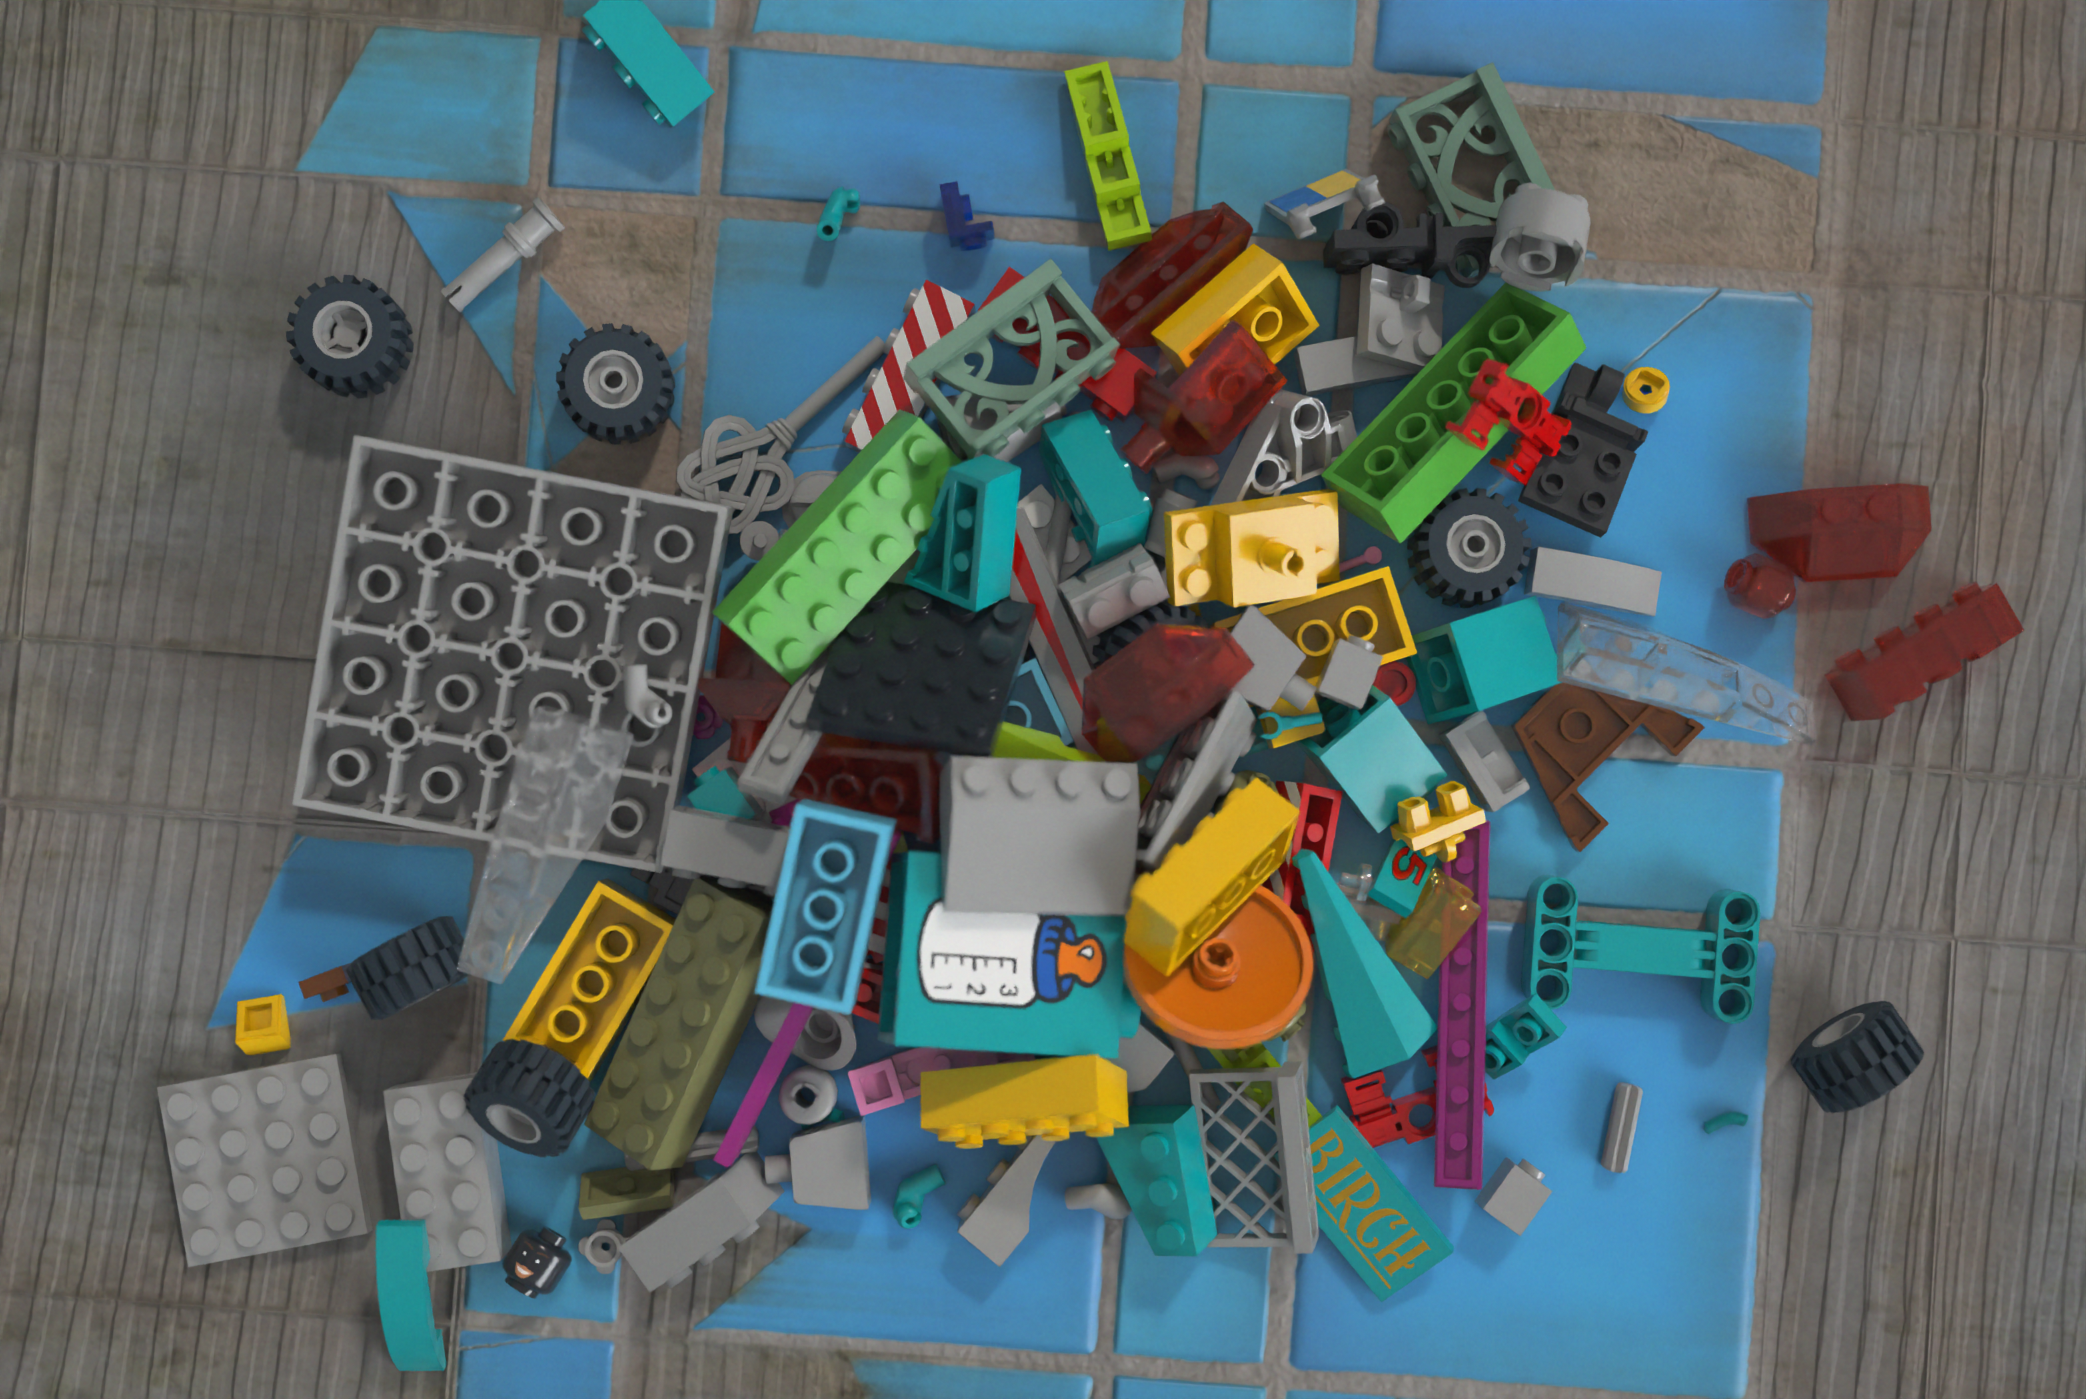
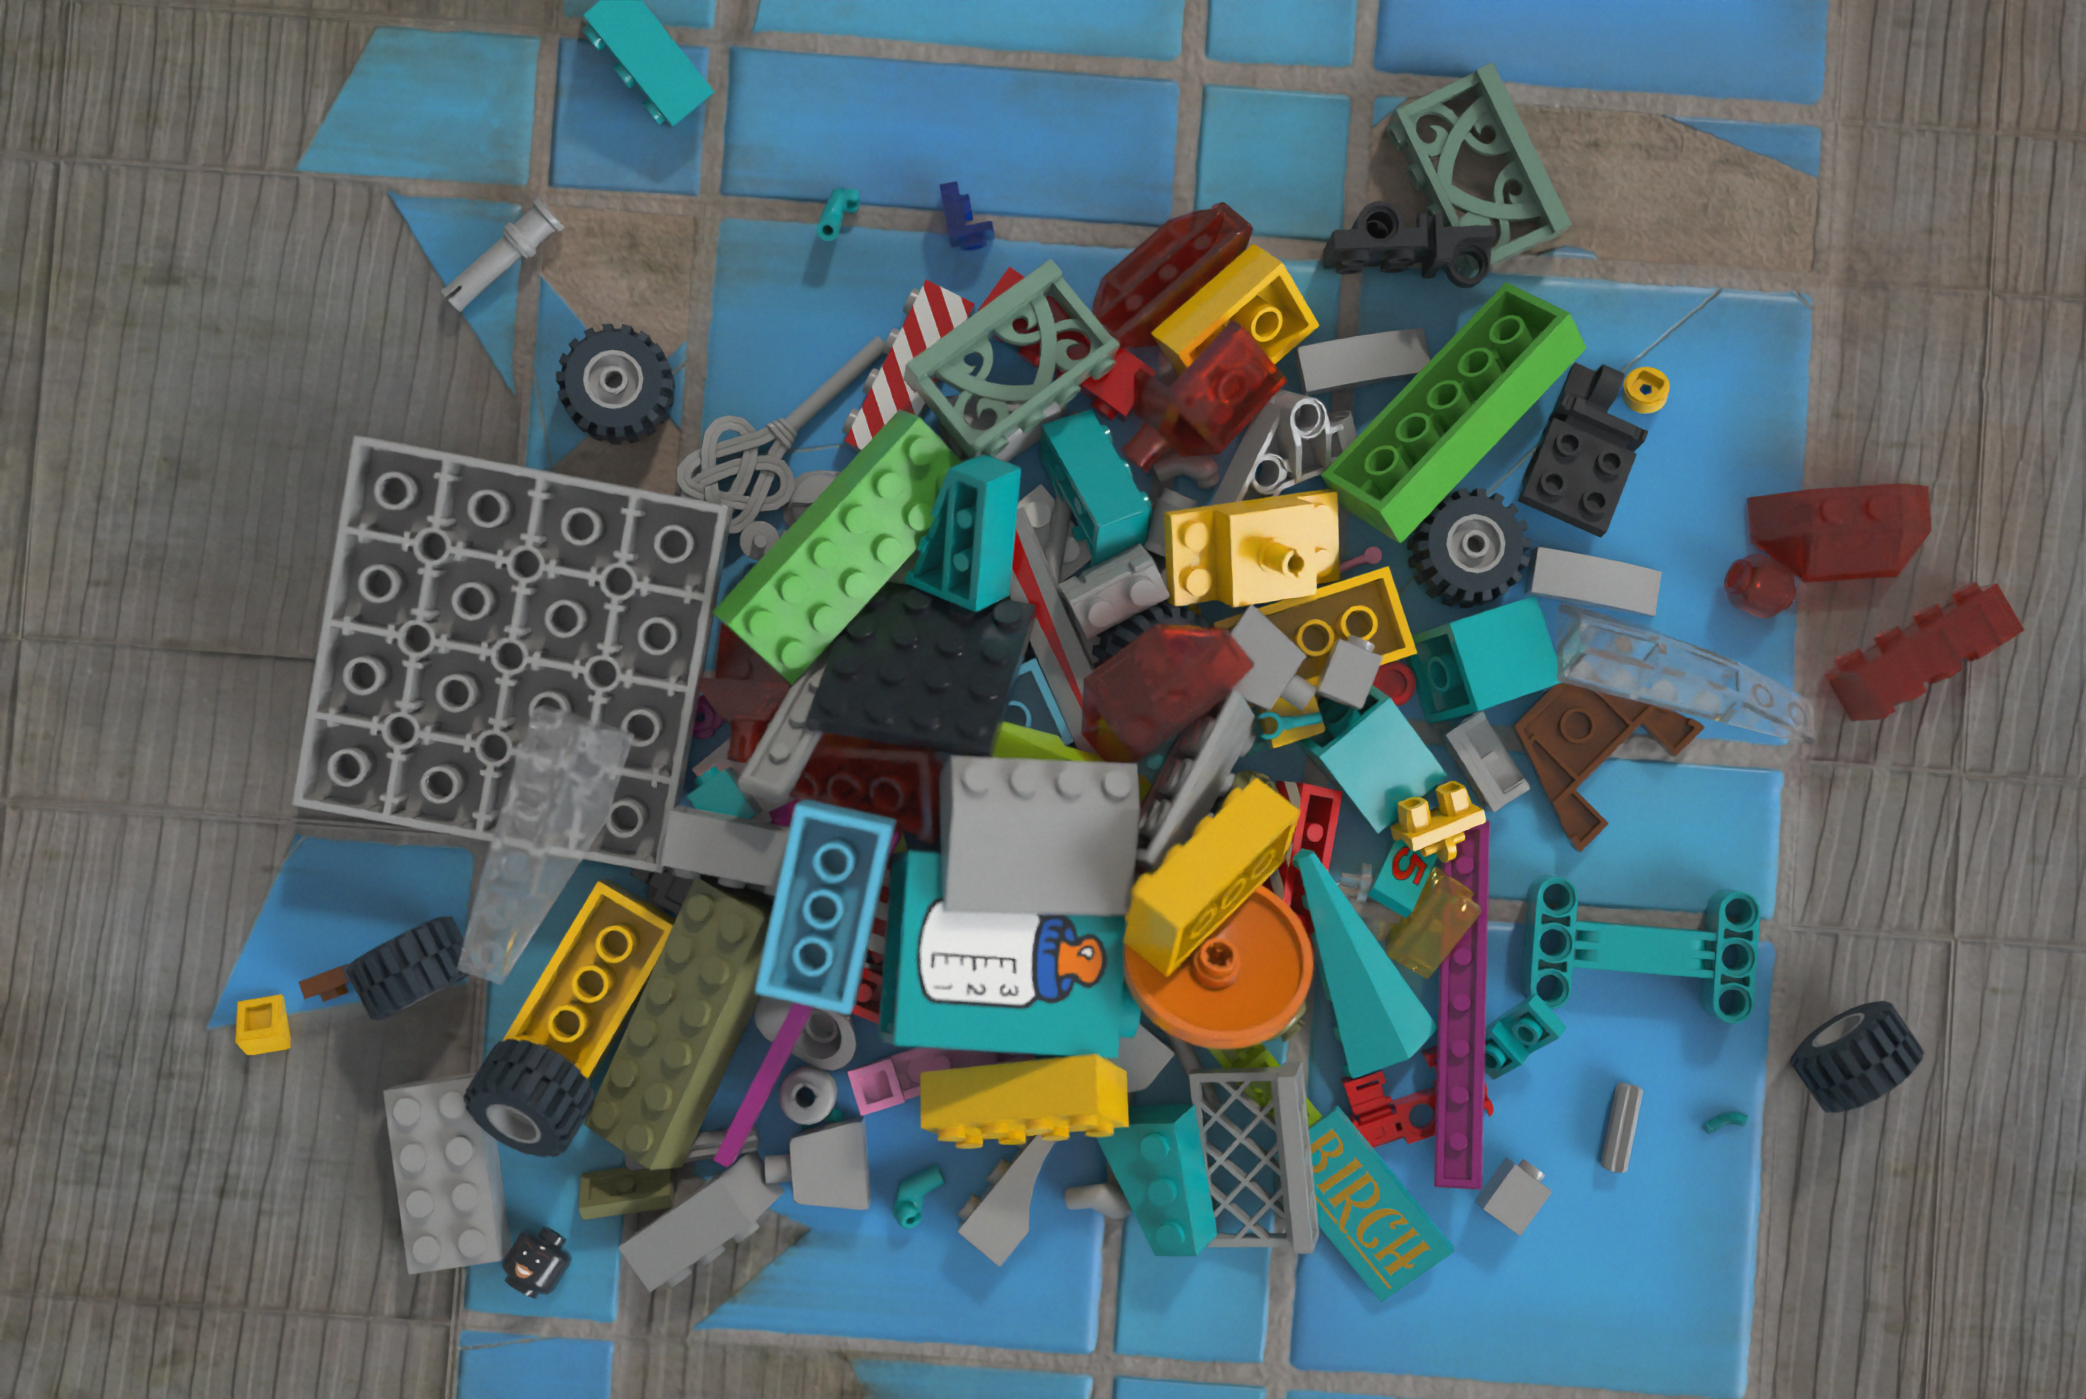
(264, 1159): light grey plate -> none
(349, 336): black wheel -> none
(406, 1297): teal slope -> none
(592, 1246): light grey plate -> none
(641, 701): light grey arm -> none
(1108, 155): lime slope -> none
(1300, 204): light grey flag -> none
(1399, 318): light grey hinge -> none
(1500, 403): red piece -> none
(1540, 238): light grey brick -> none

